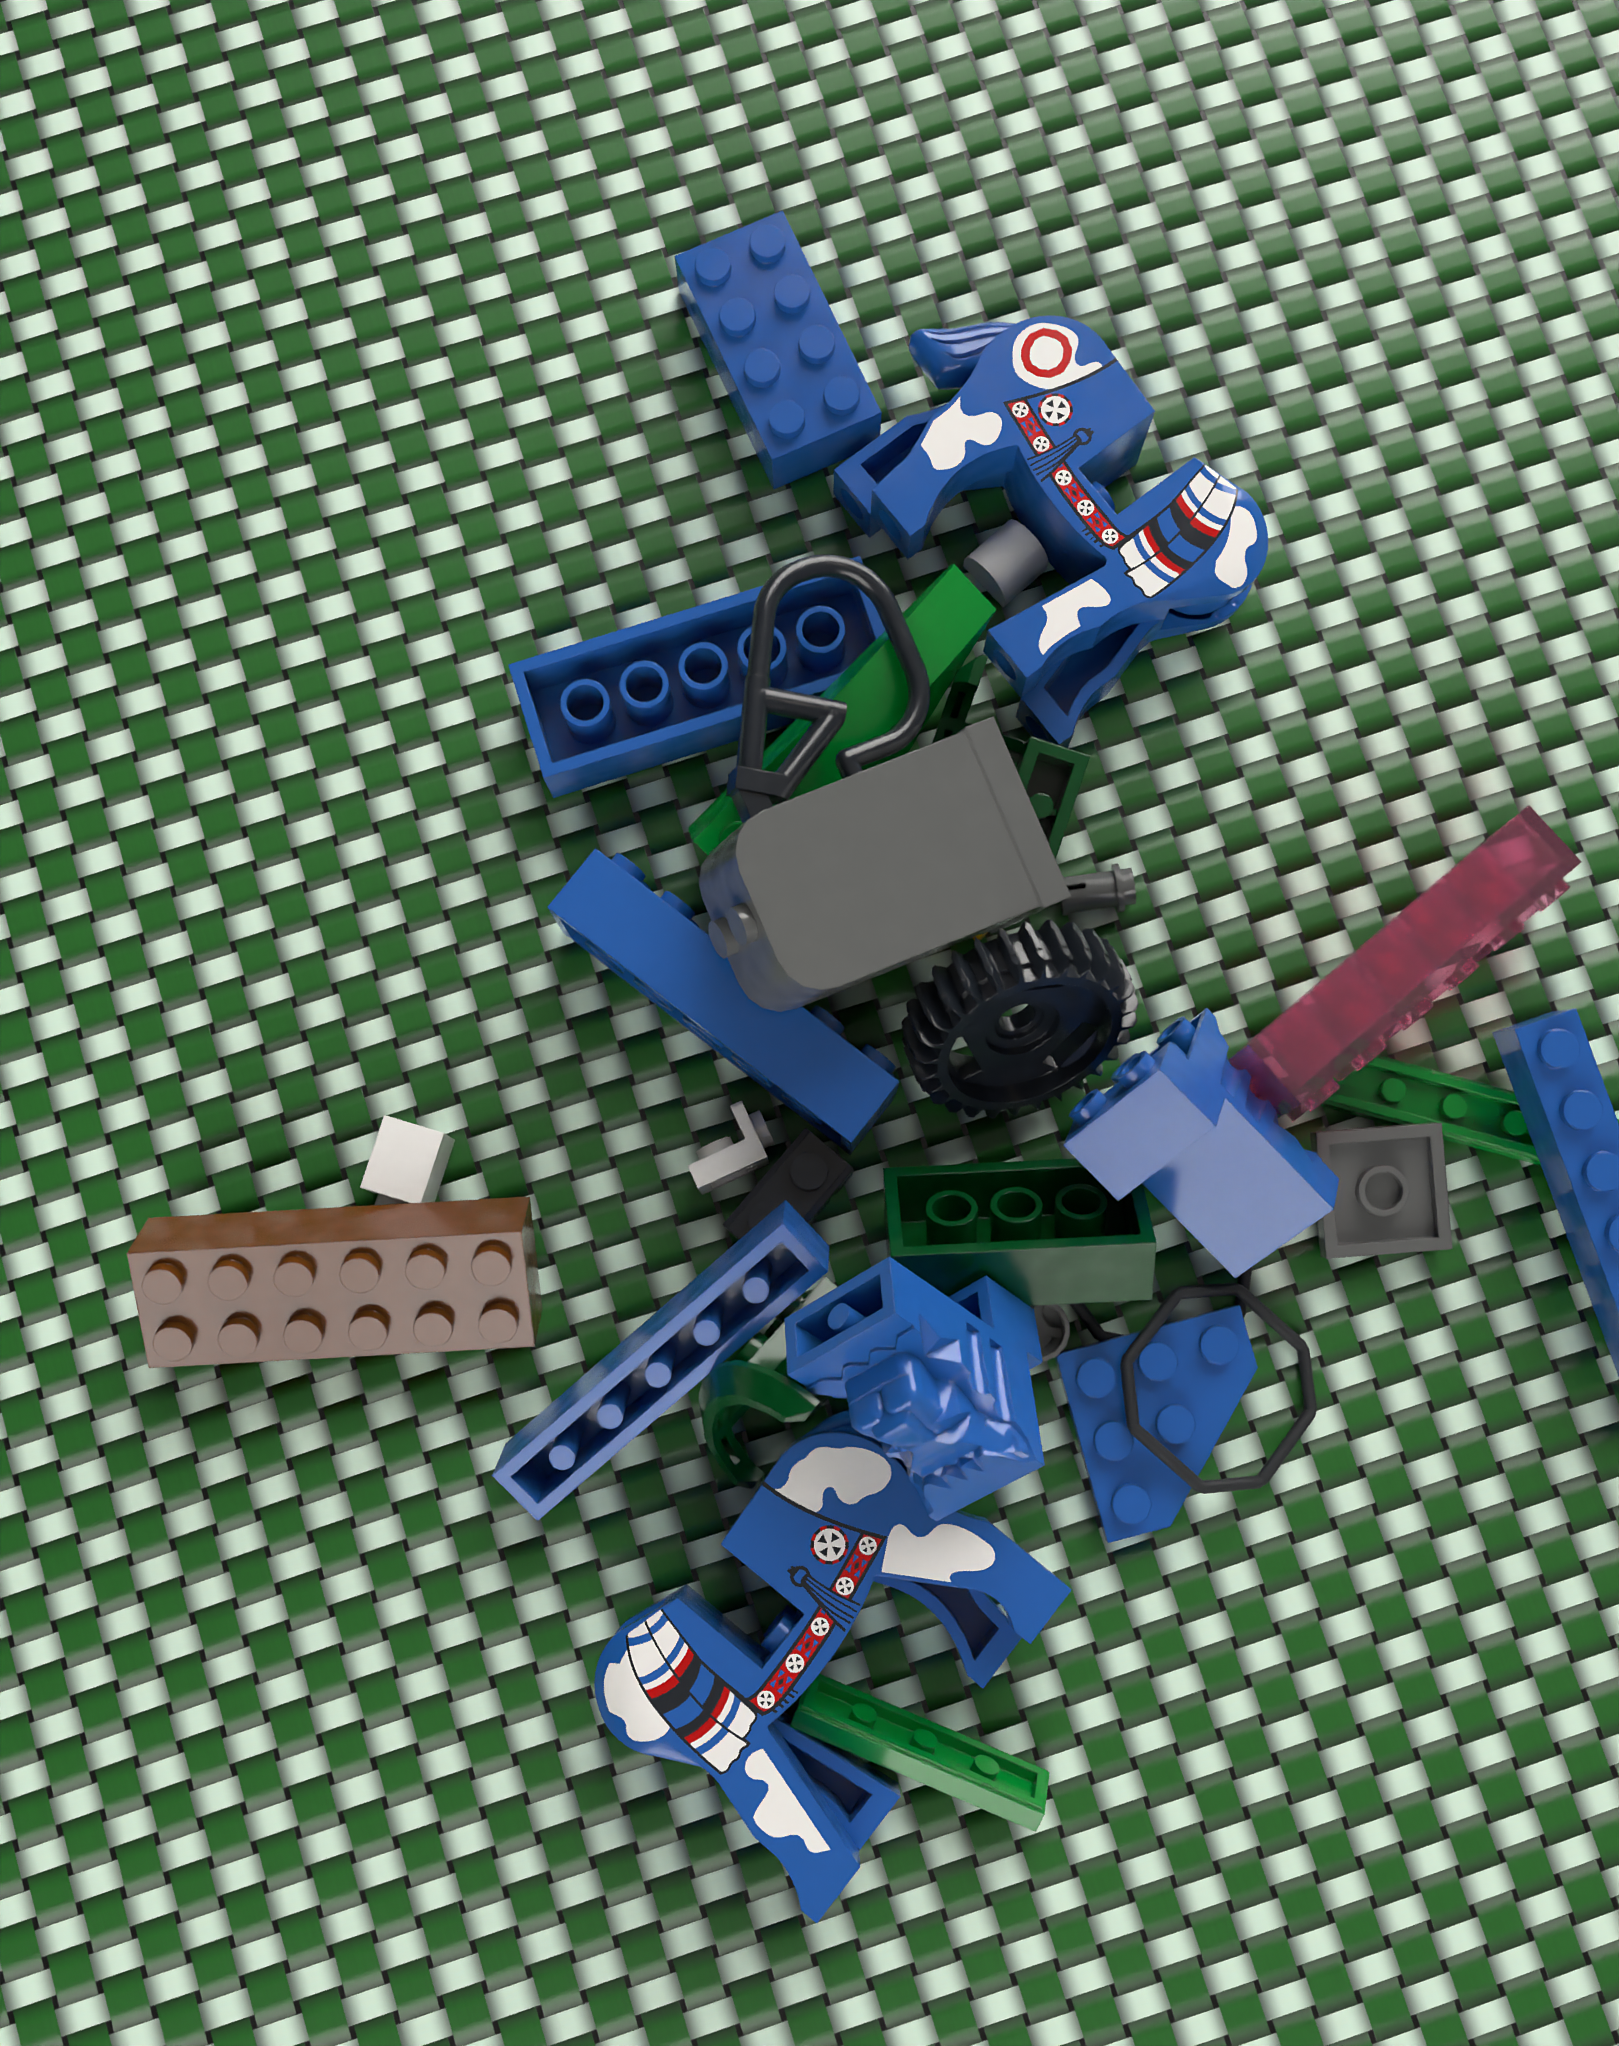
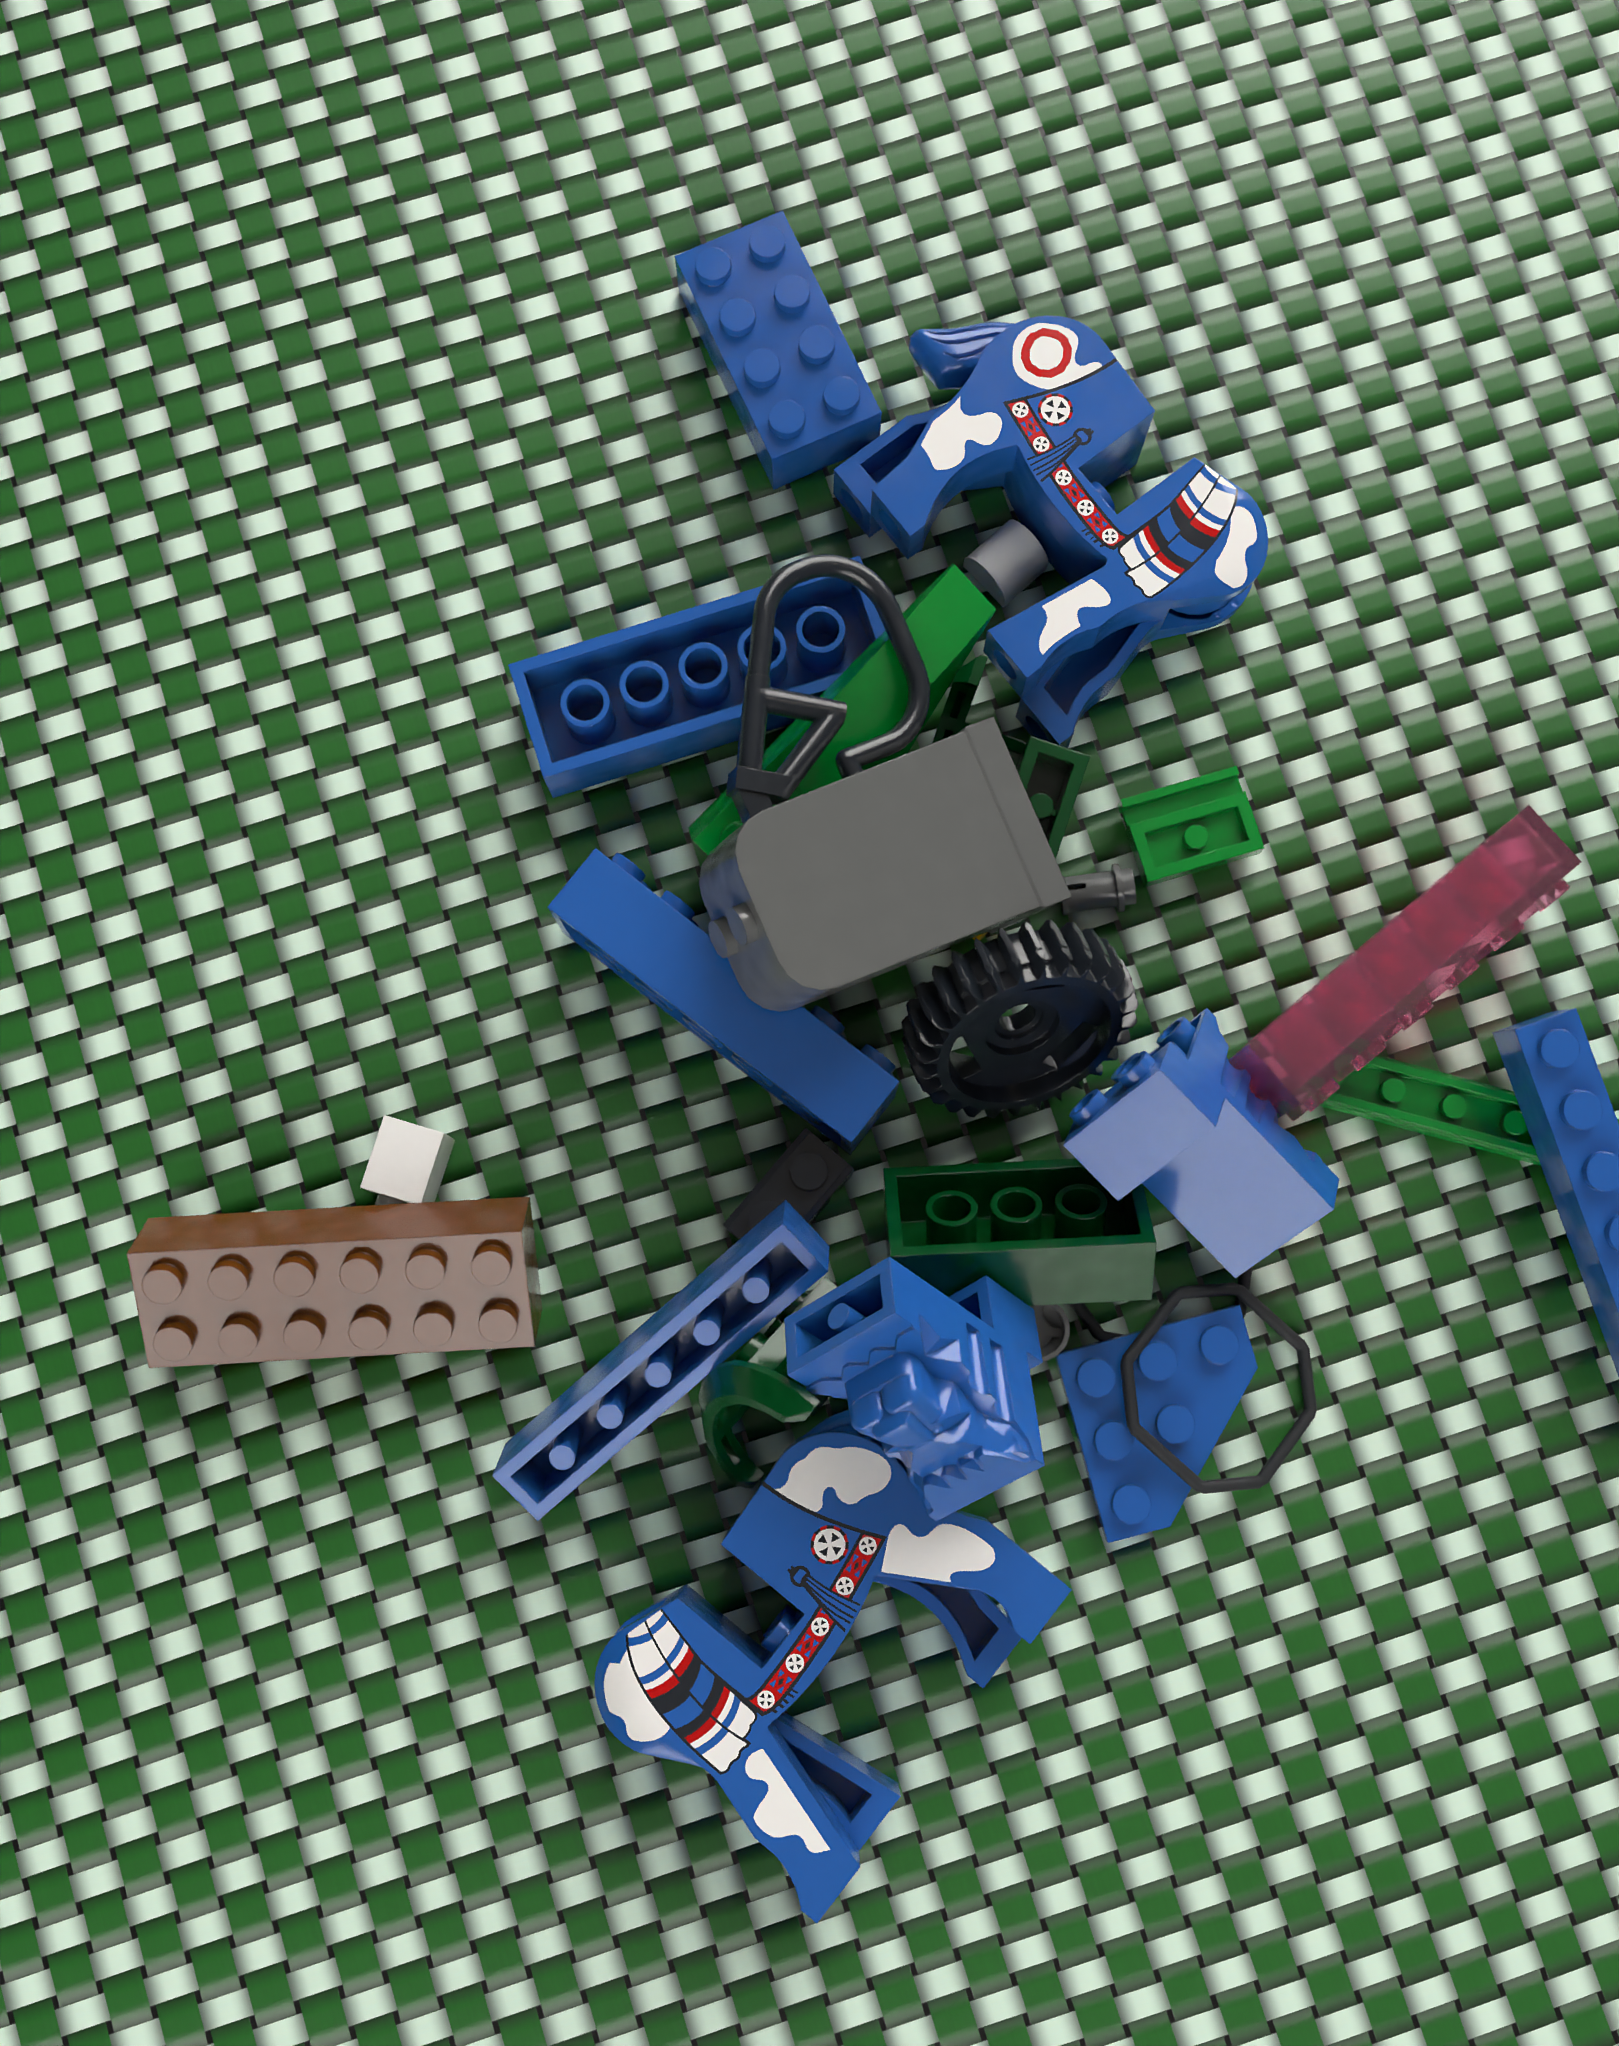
(724, 1161): white bracket -> none
(923, 1751): green tile -> none
(1190, 826): none -> green plate
(1387, 1191): dark grey plate -> none

